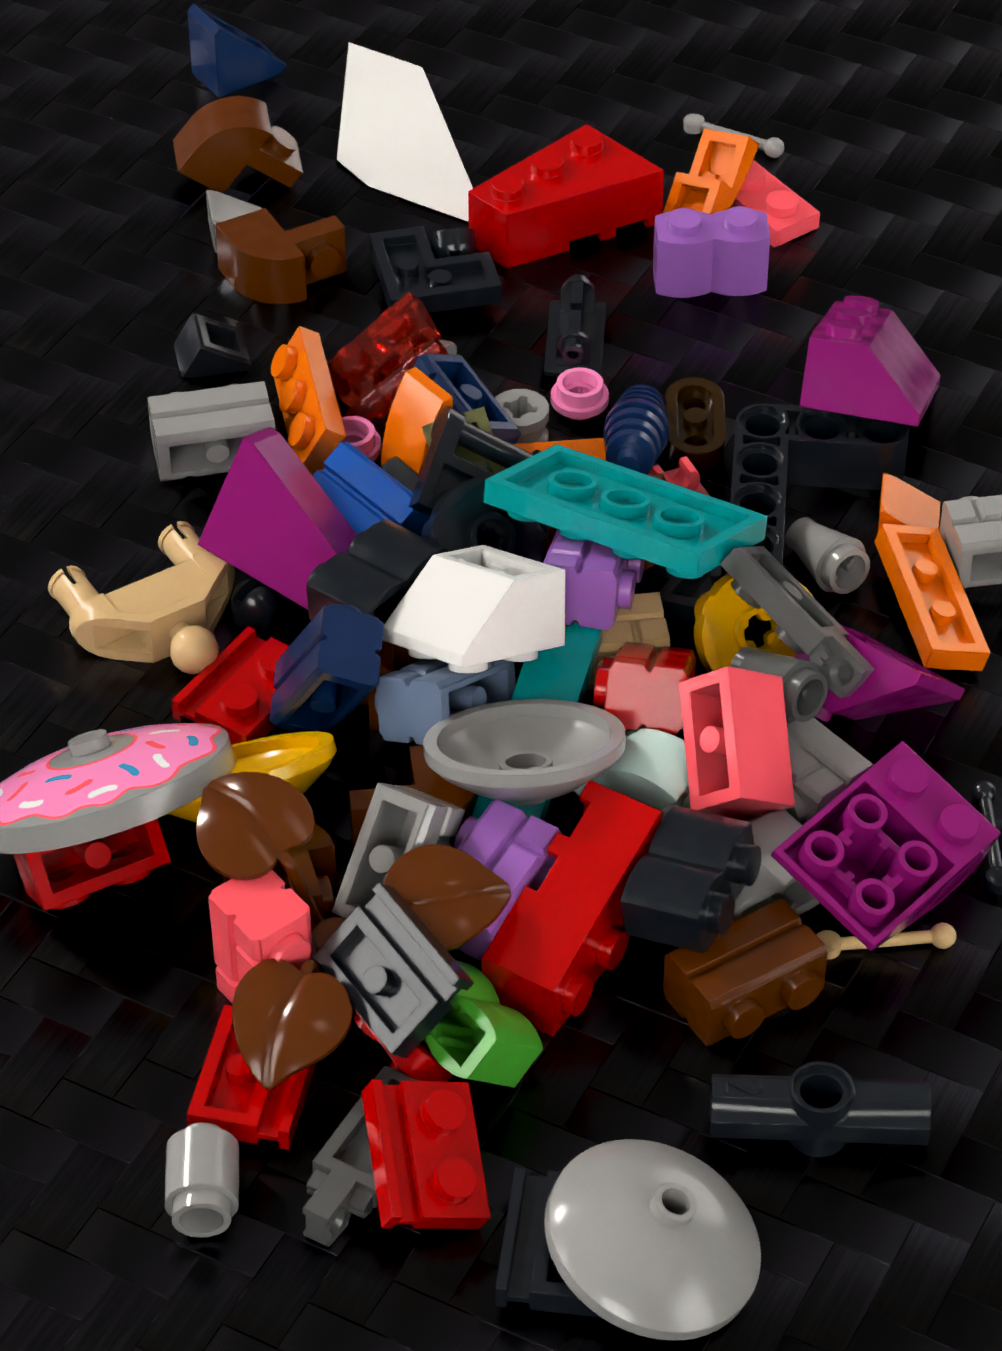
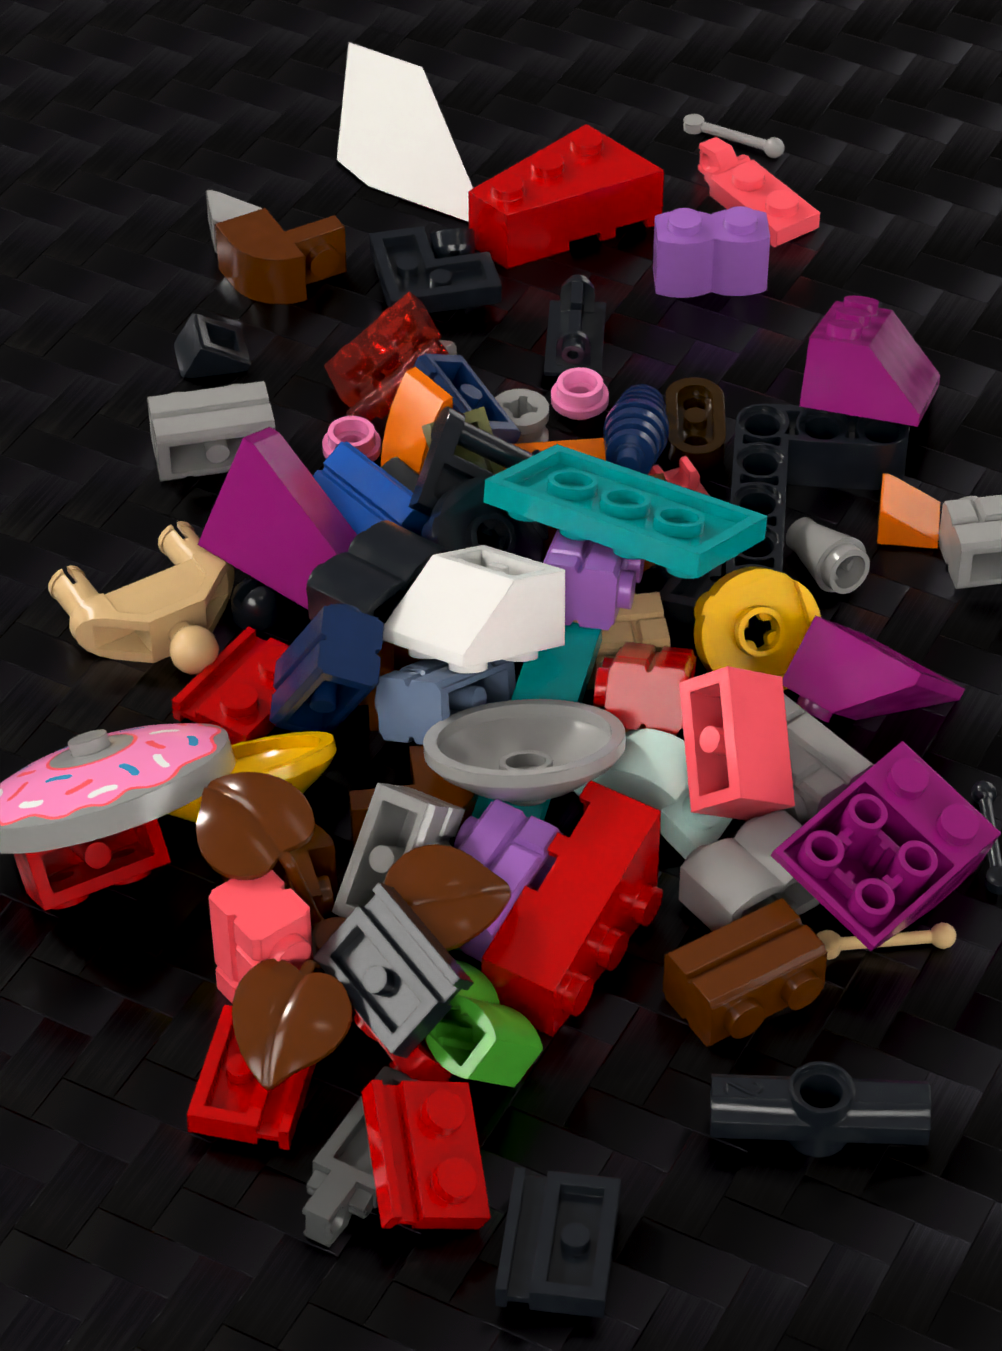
(202, 1179): light grey brick -> none
(226, 56): dark blue slope -> none
(228, 137): reddish brown brick -> none
(307, 399): orange plate -> none
(639, 1261): light grey dish -> none
(690, 879): black brick -> none
(715, 173): orange slope -> none
(800, 618): dark grey hinge -> none
(803, 683): dark grey cone -> none
(932, 598): orange plate -> none

